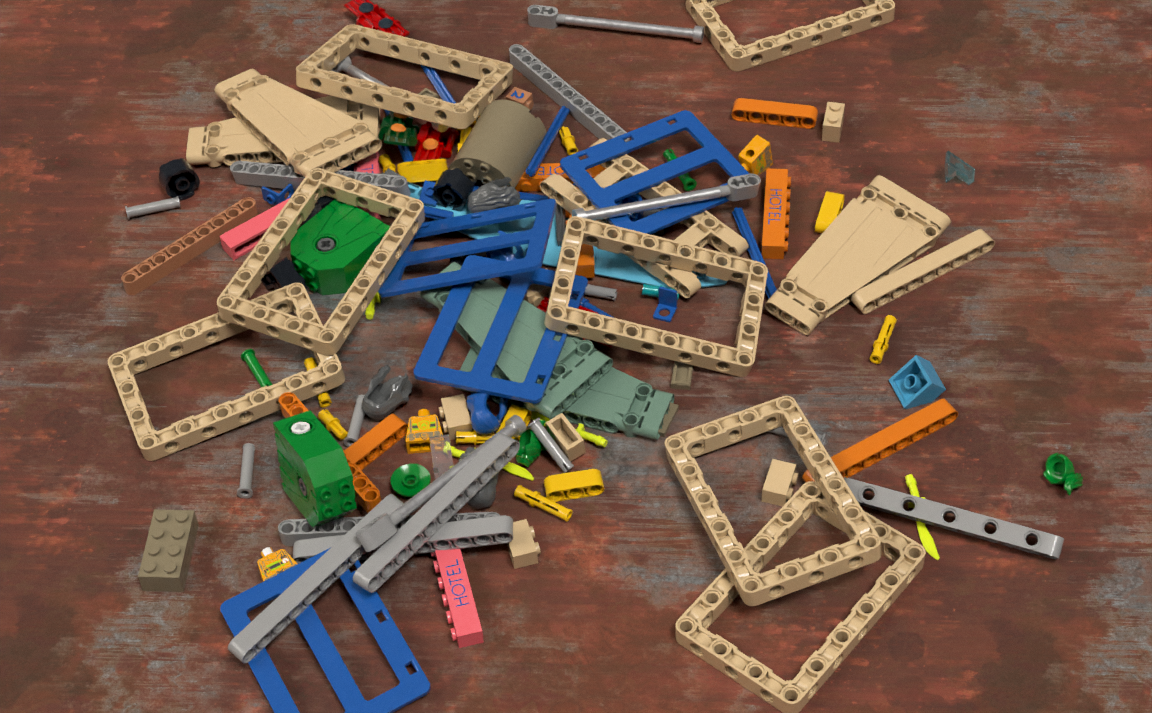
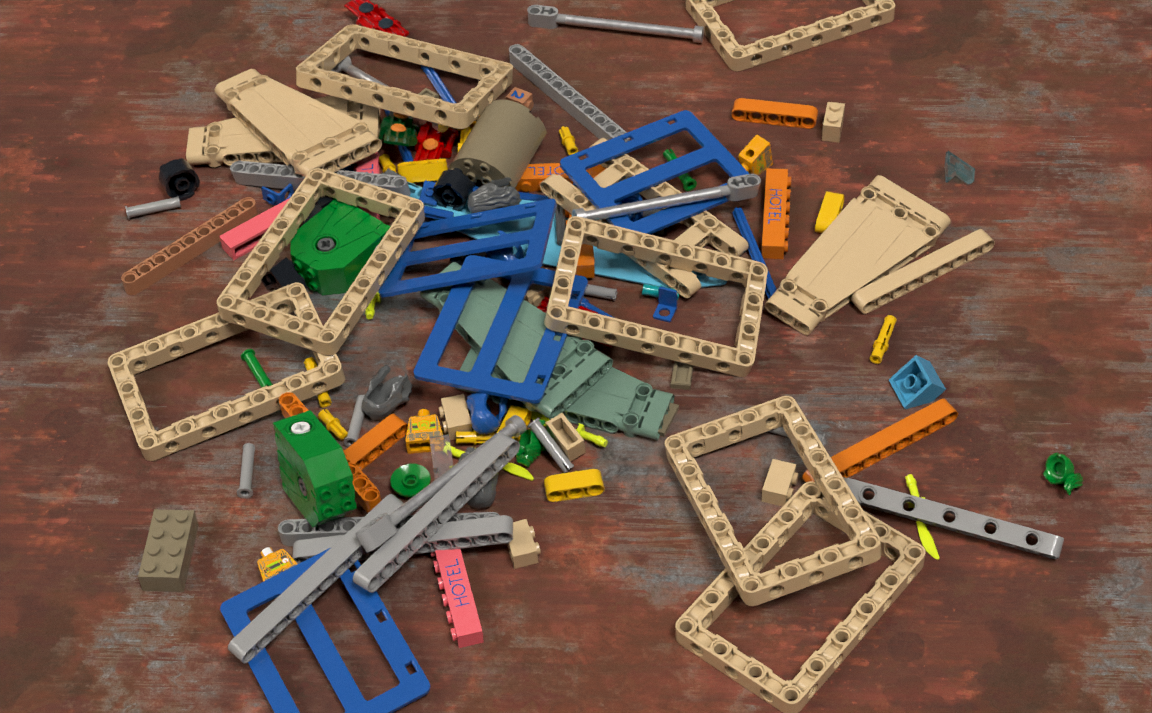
(547, 141): blue axle -> none
(563, 512): yellow pin -> none

